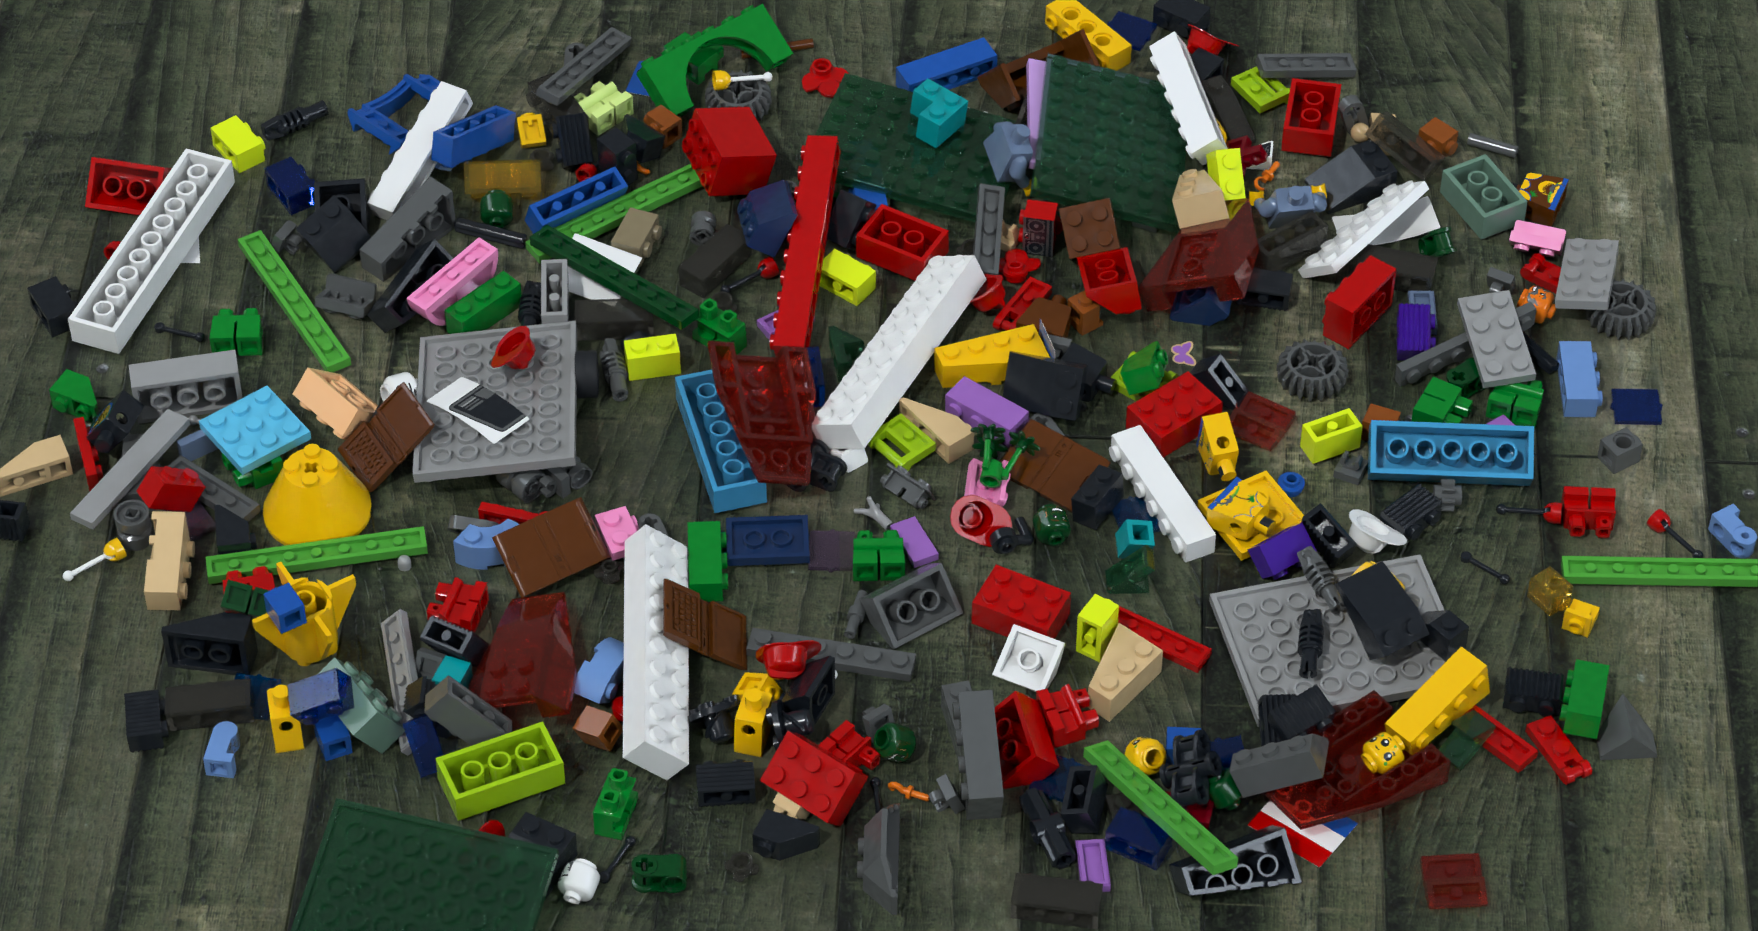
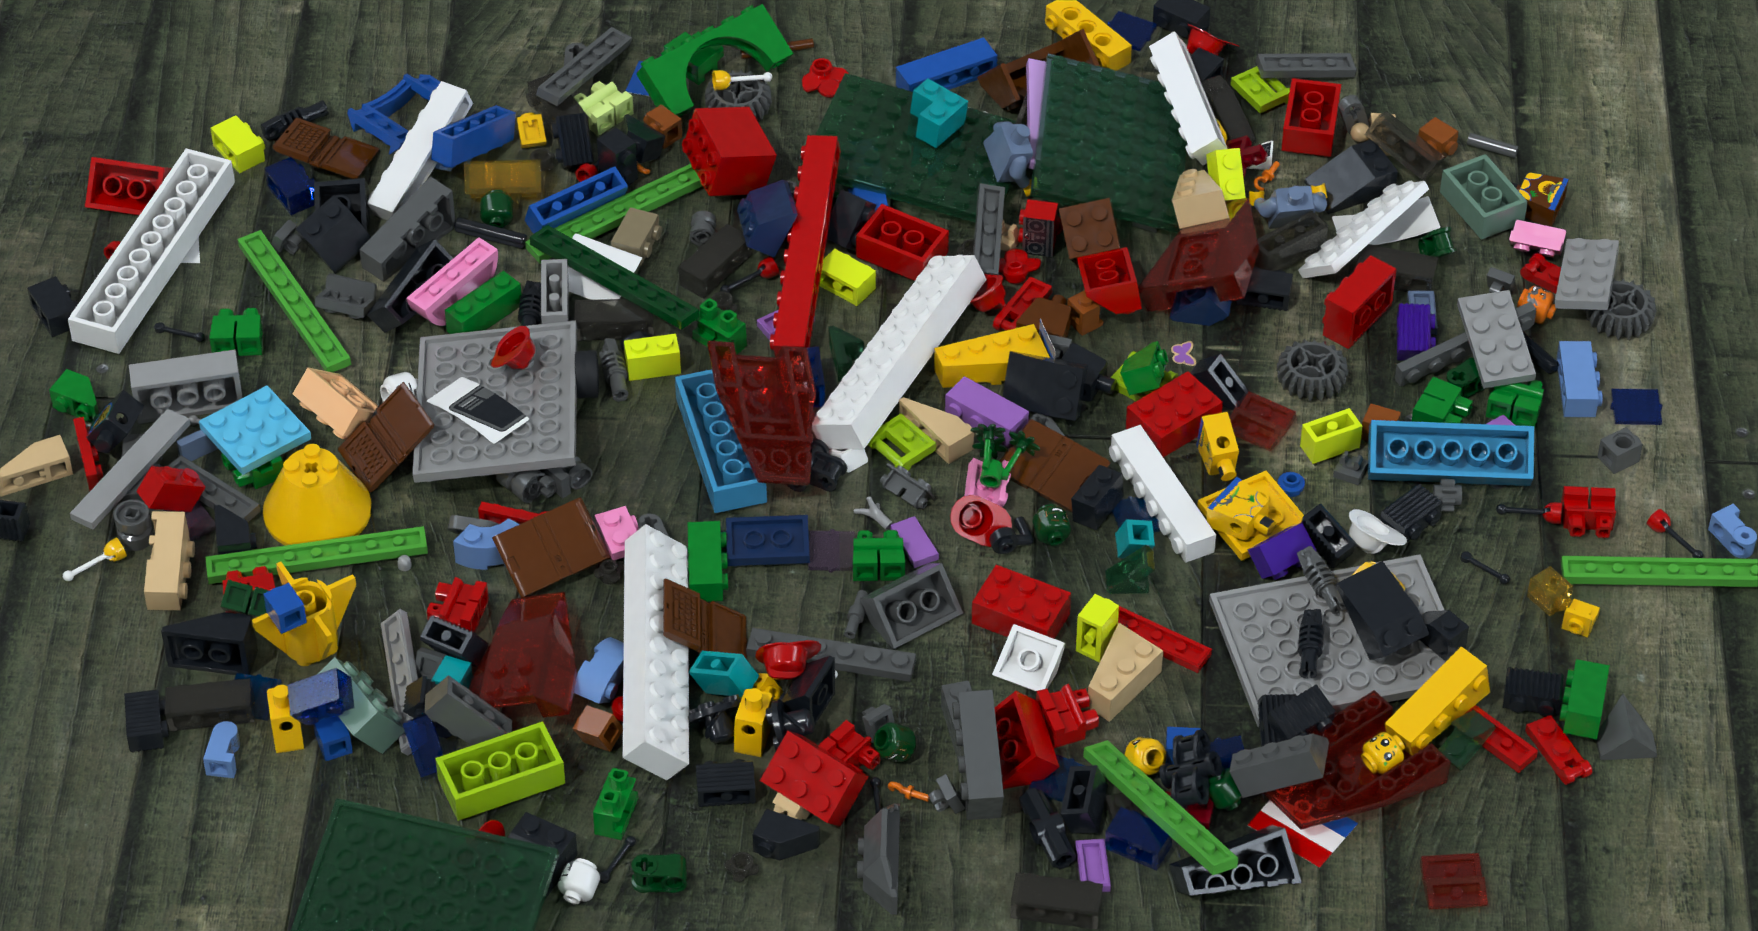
(318, 148): none -> reddish brown piece
(723, 673): none -> teal brick

